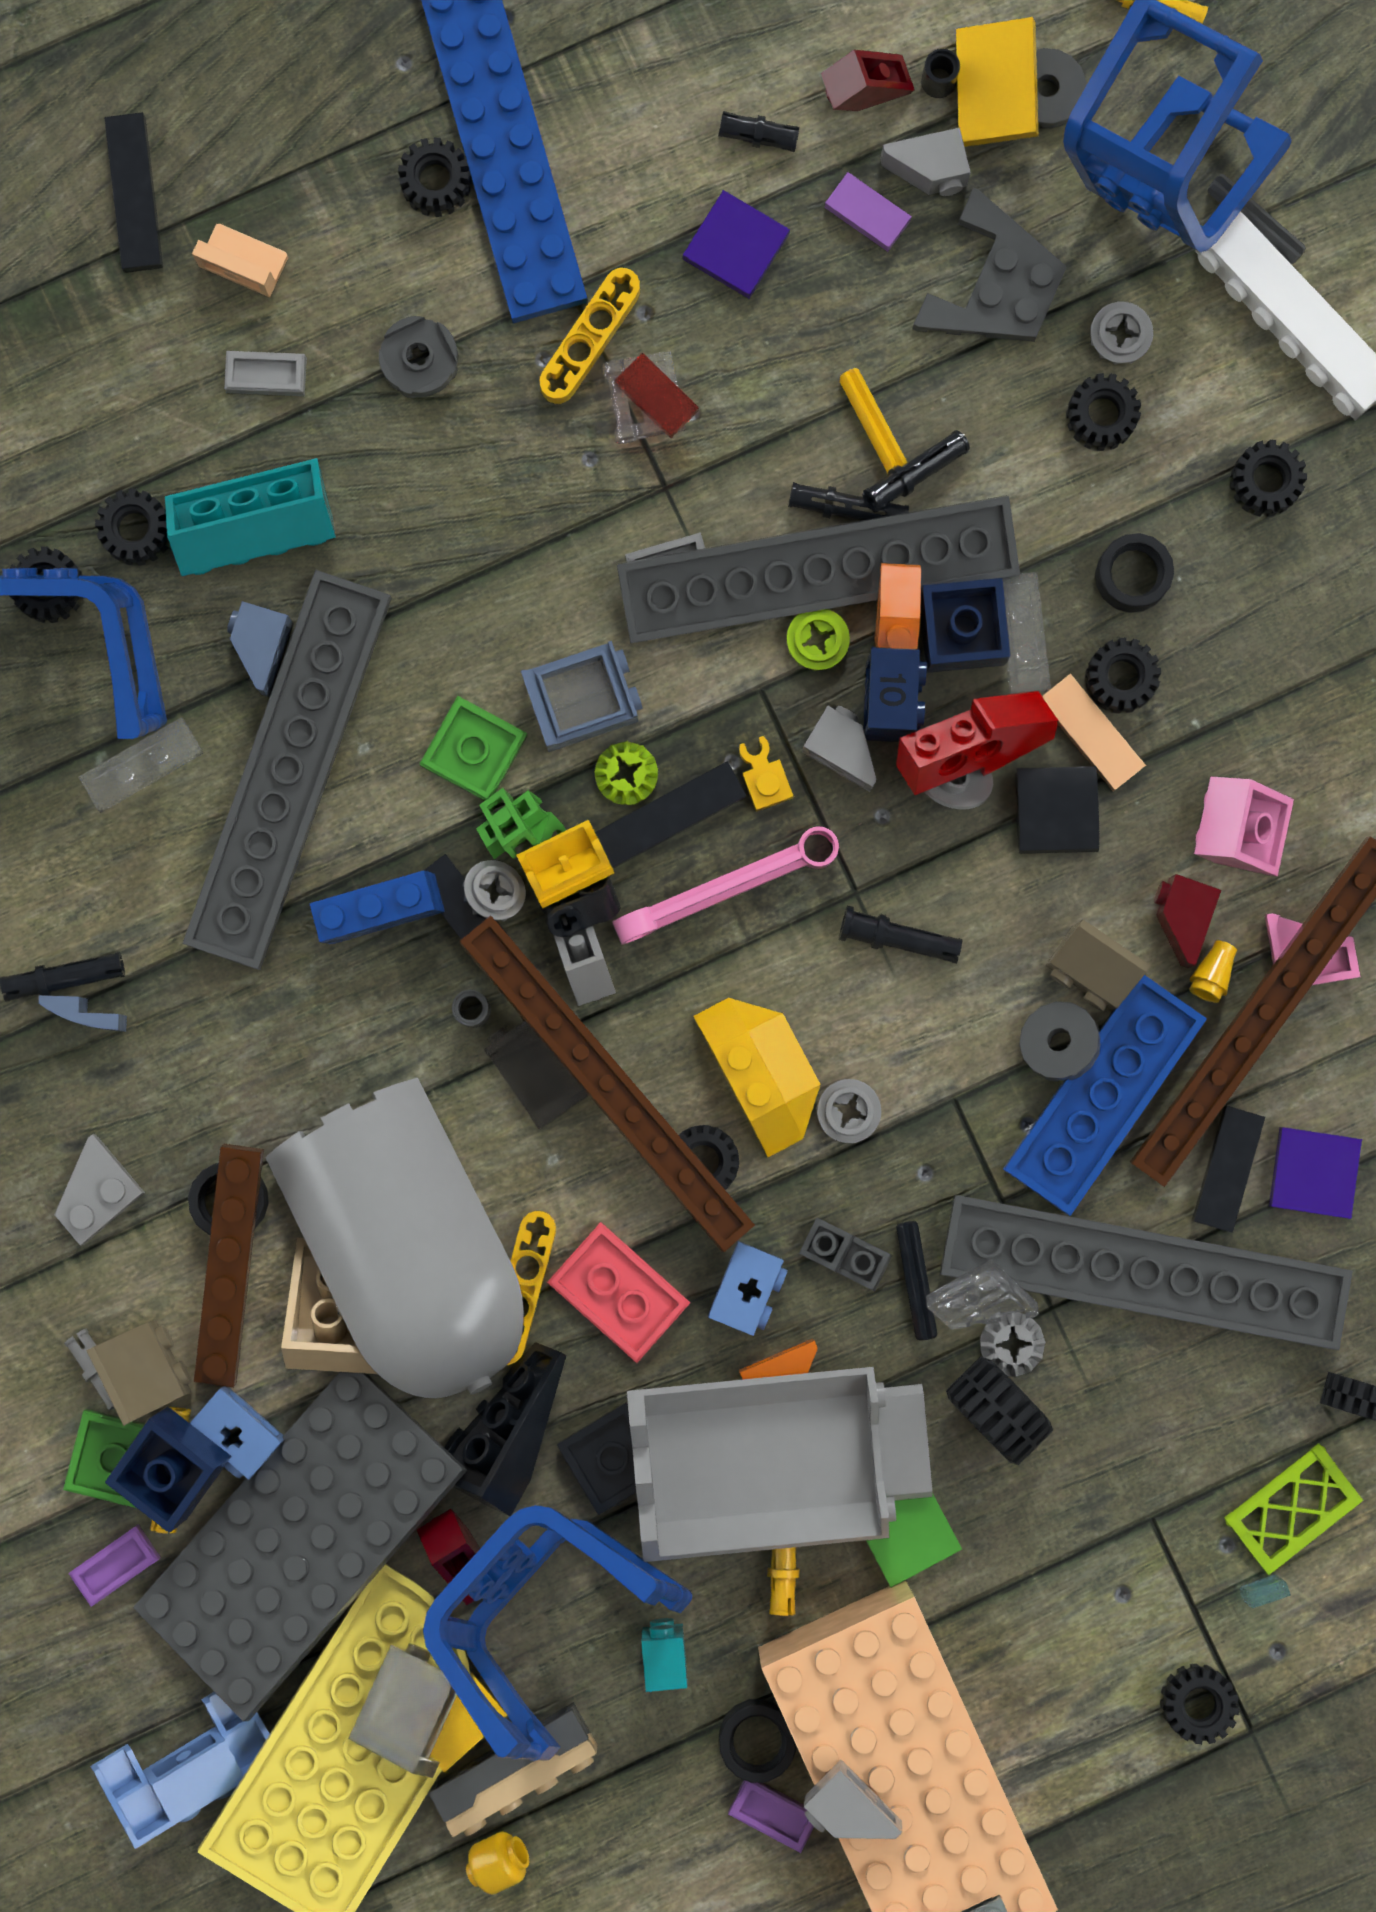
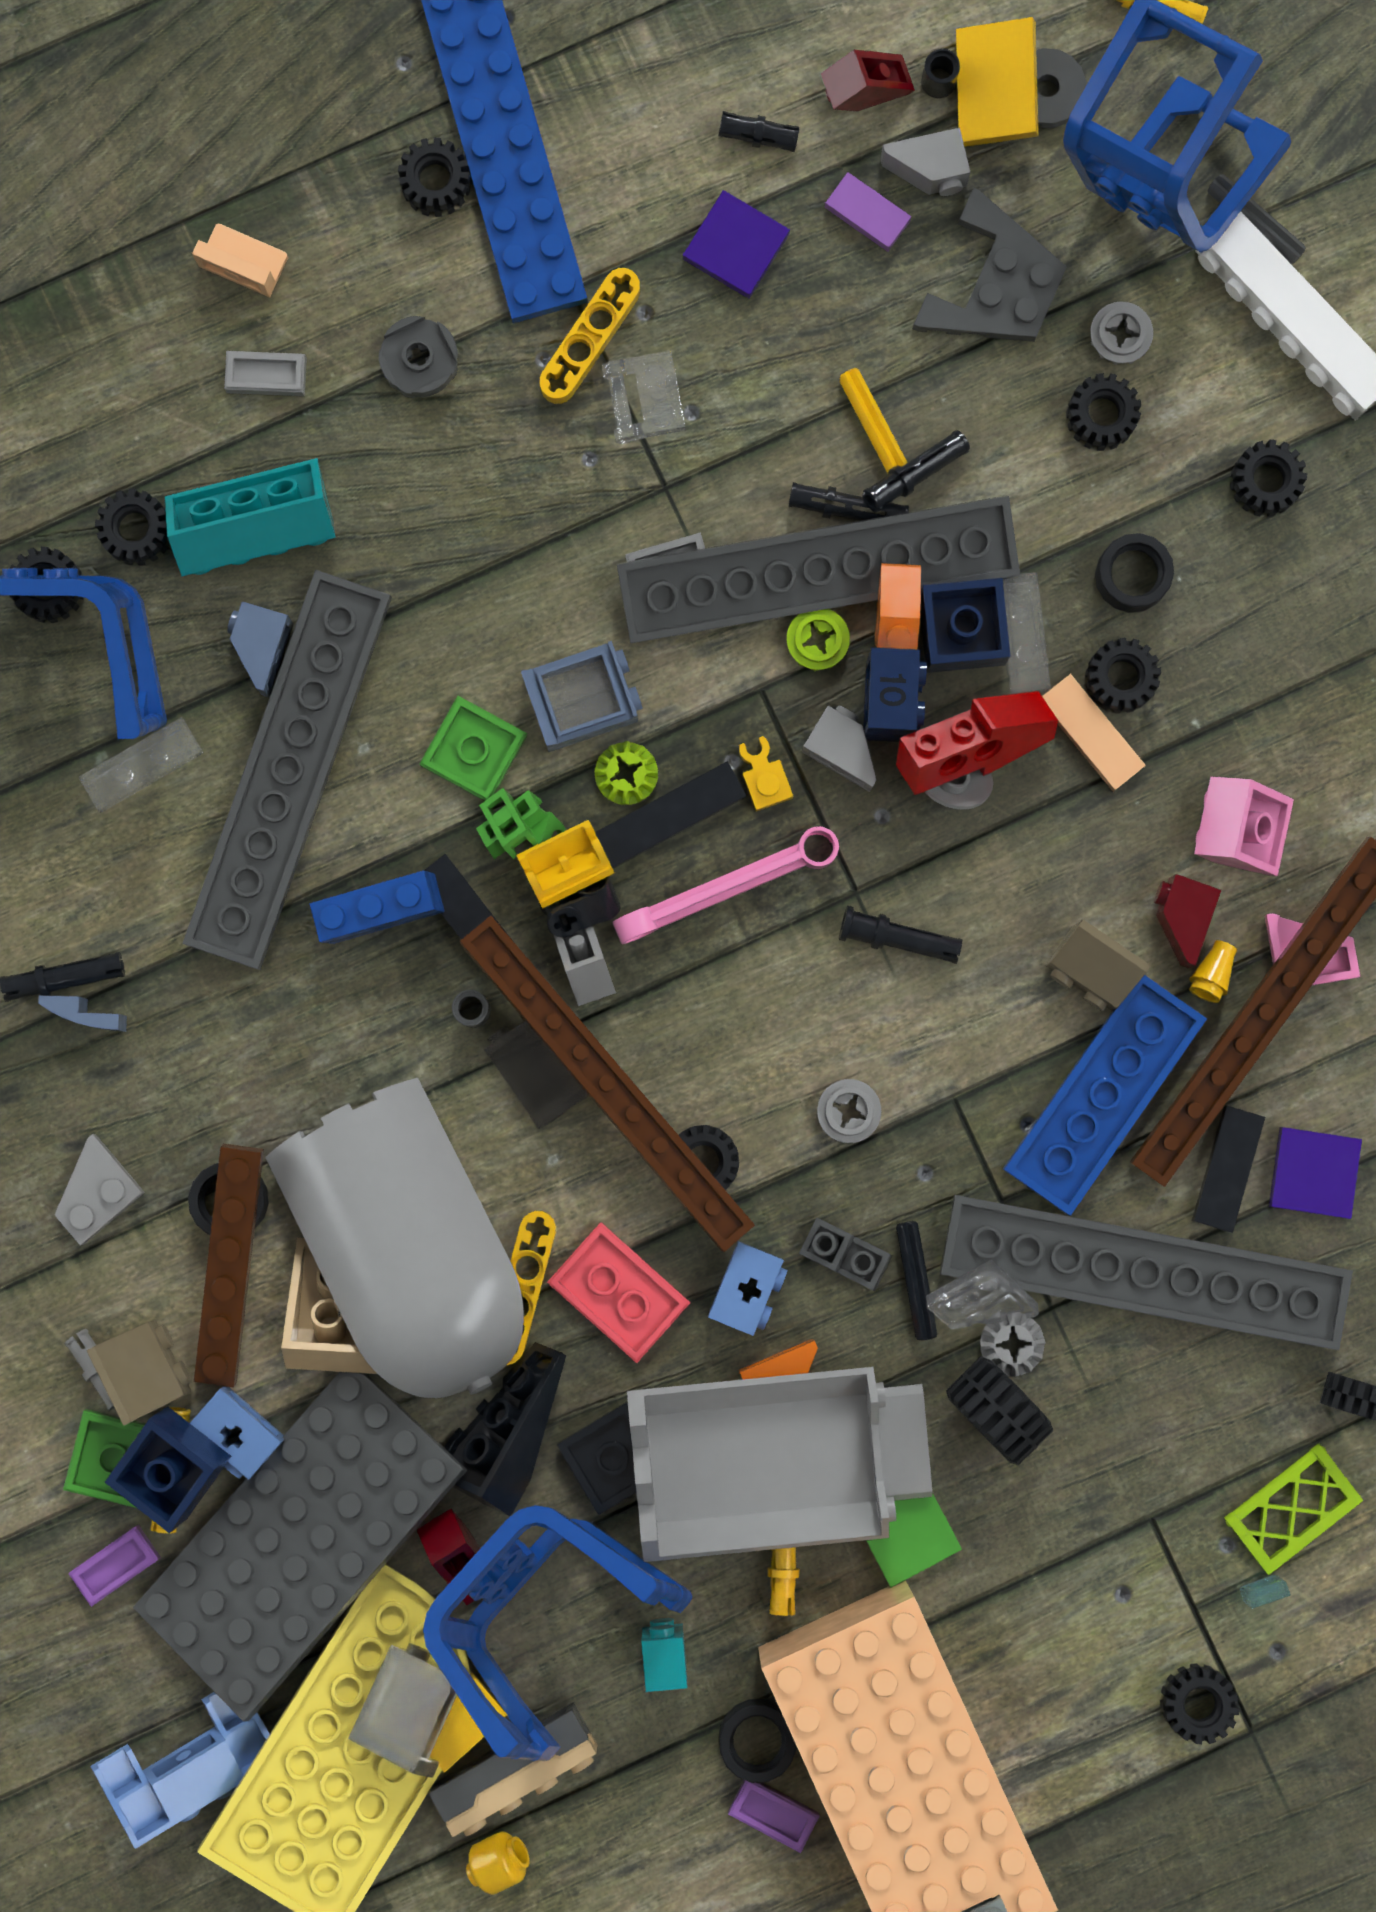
(133, 192): black tile -> none
(507, 883): light grey gear -> none
(656, 395): clear red tile -> none
(762, 1069): yellow wedge -> none
(849, 1807): light grey slope -> none
(1046, 1023): dark grey tile -> none
(1057, 810): black slope -> none

